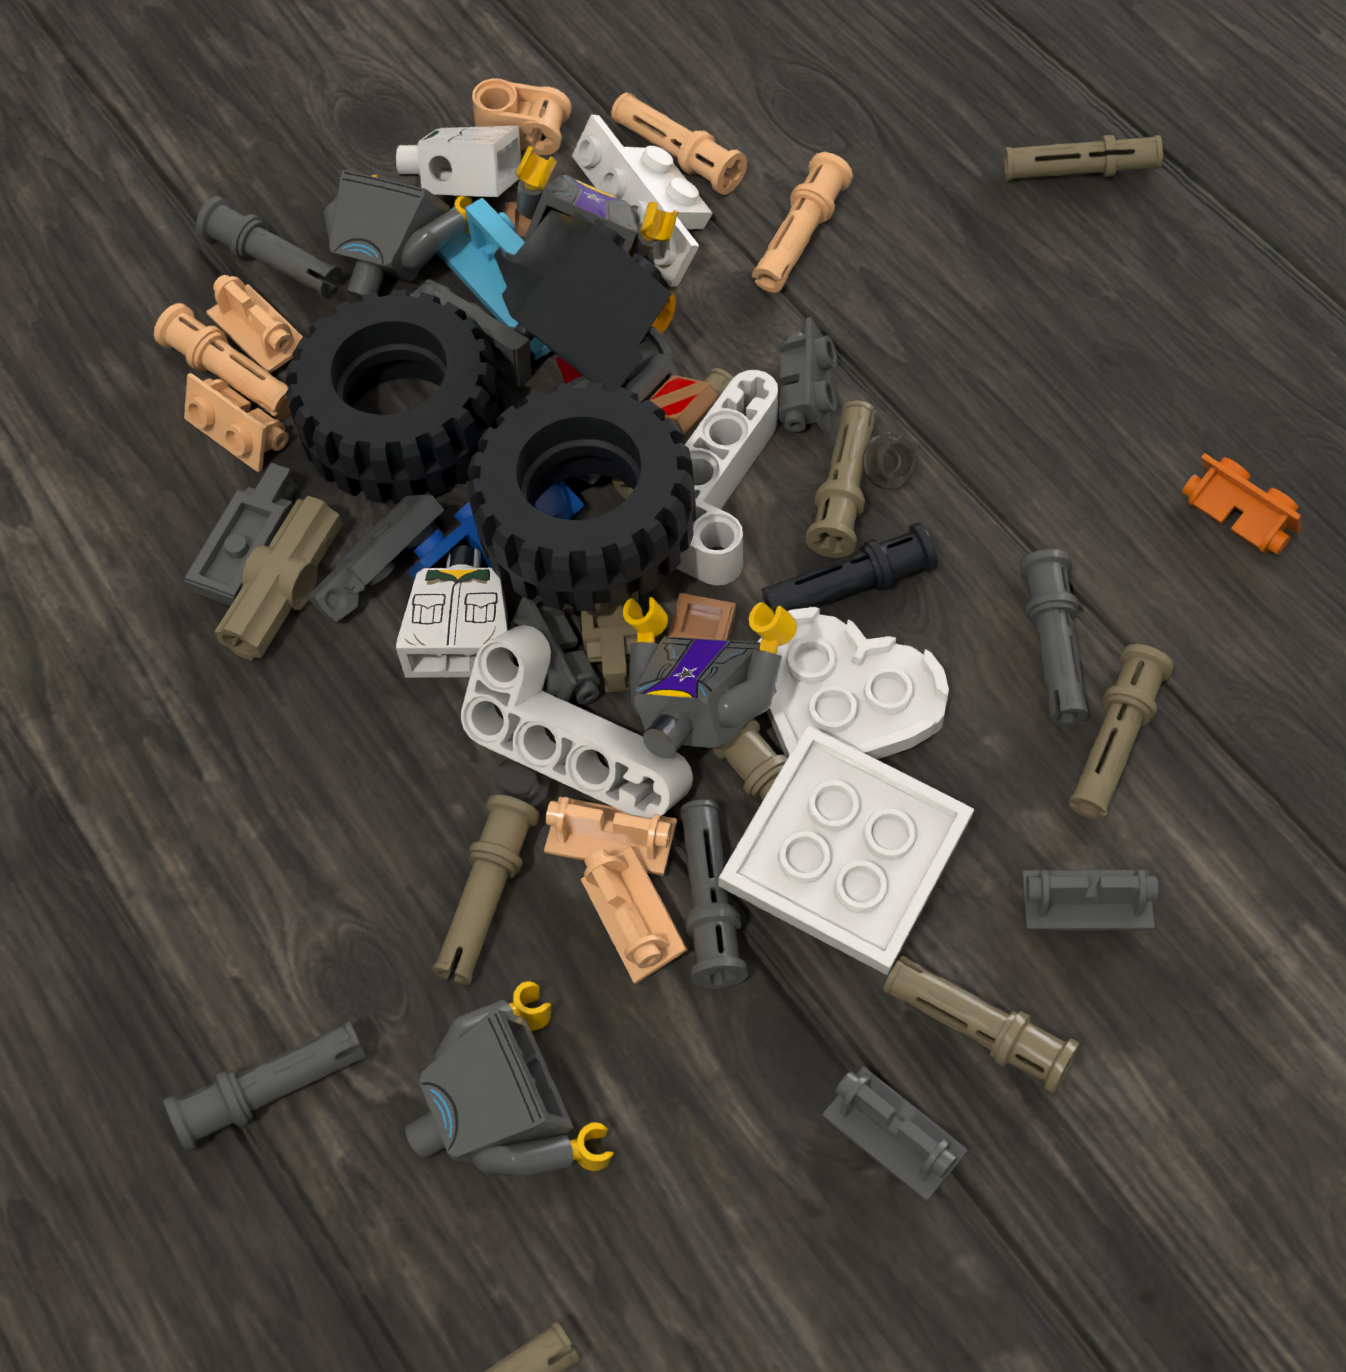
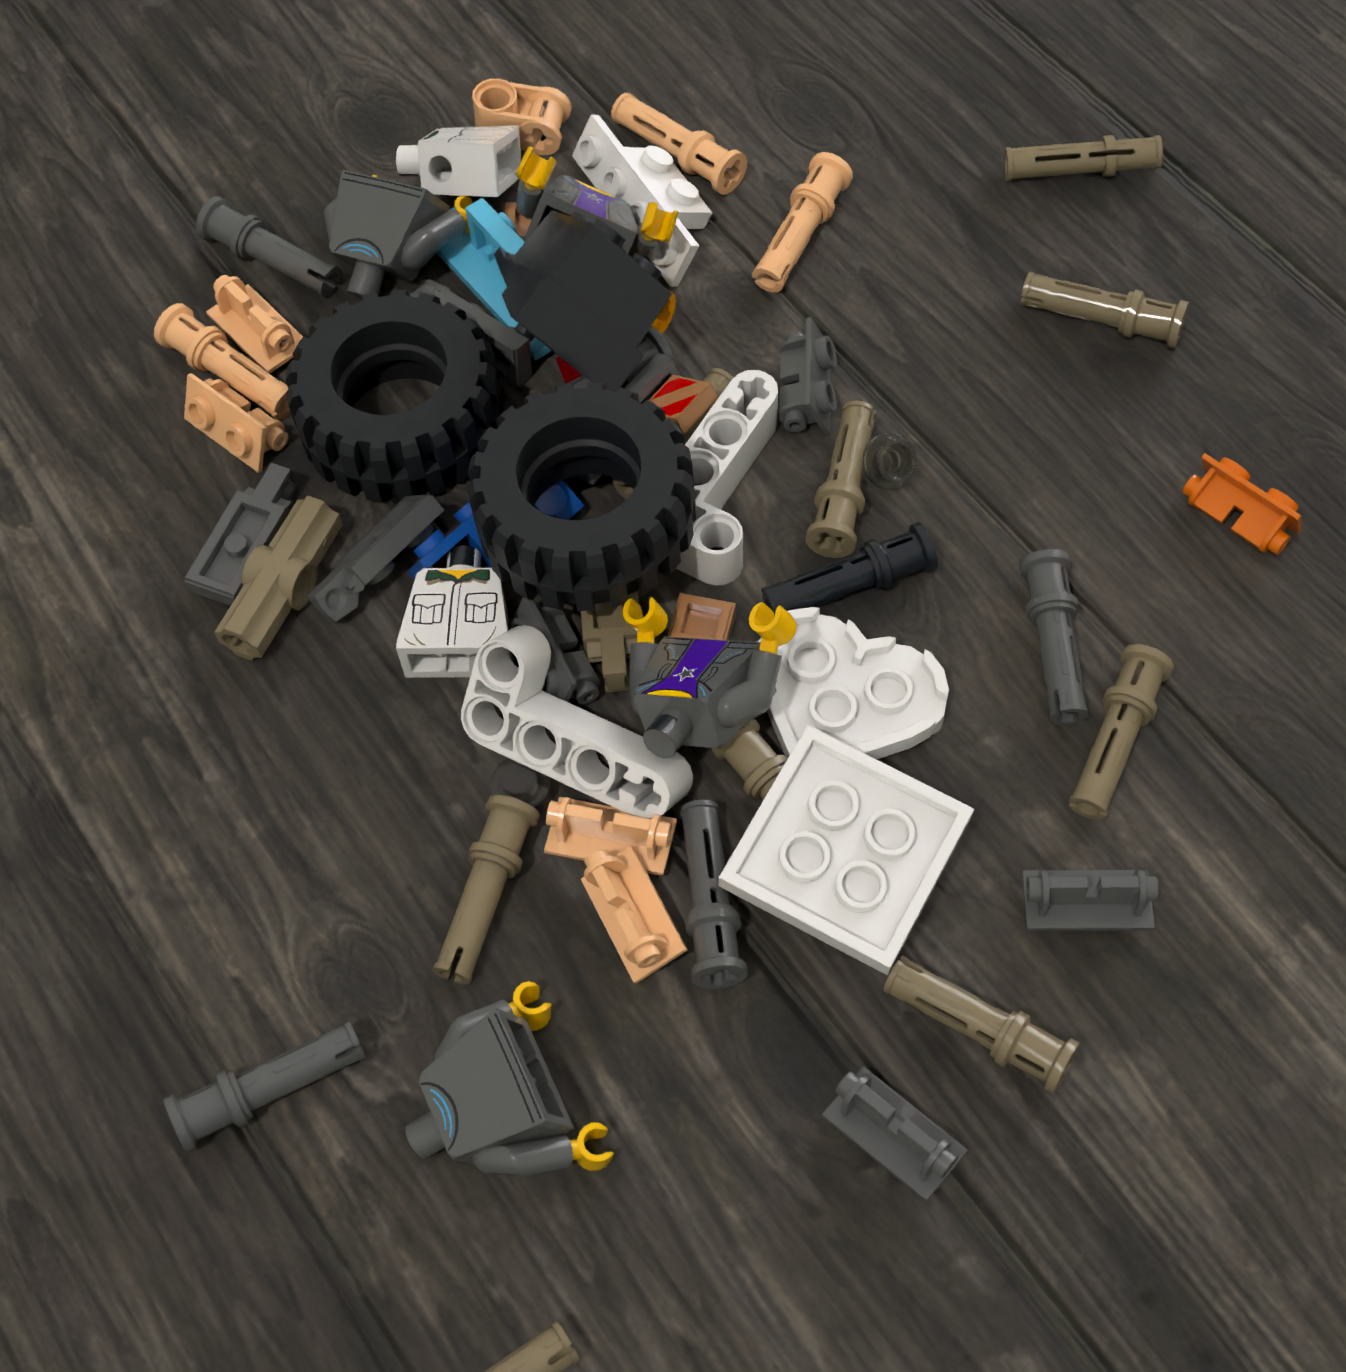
(1128, 313): none -> dark tan pin

